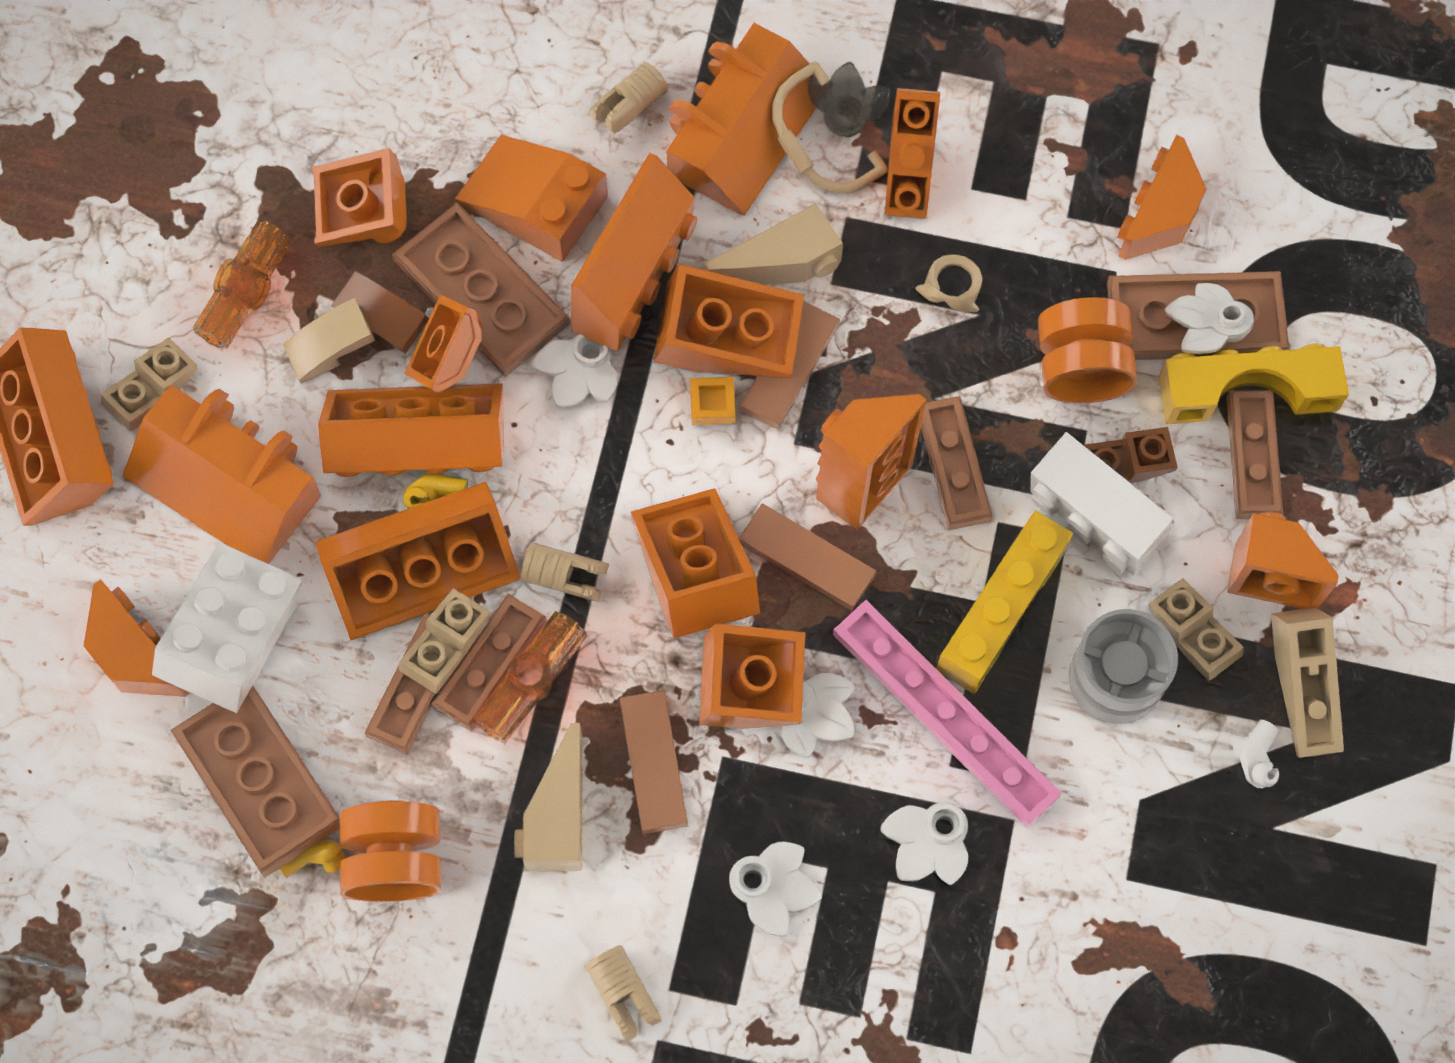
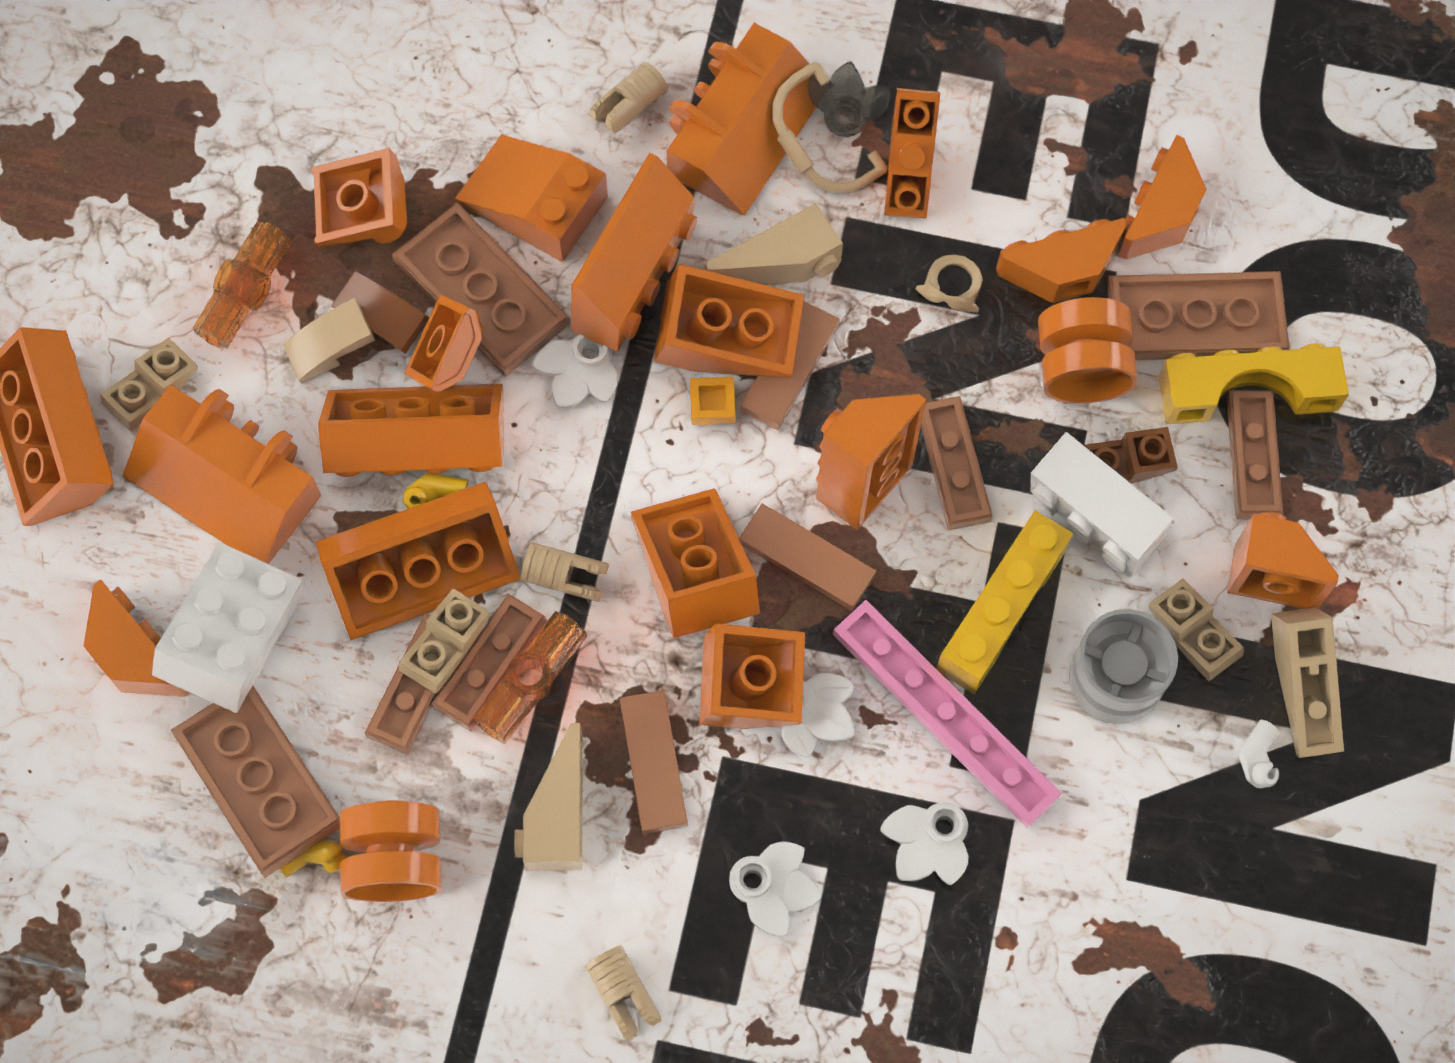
(1063, 262): none -> orange slope
(1207, 318): white plate -> none

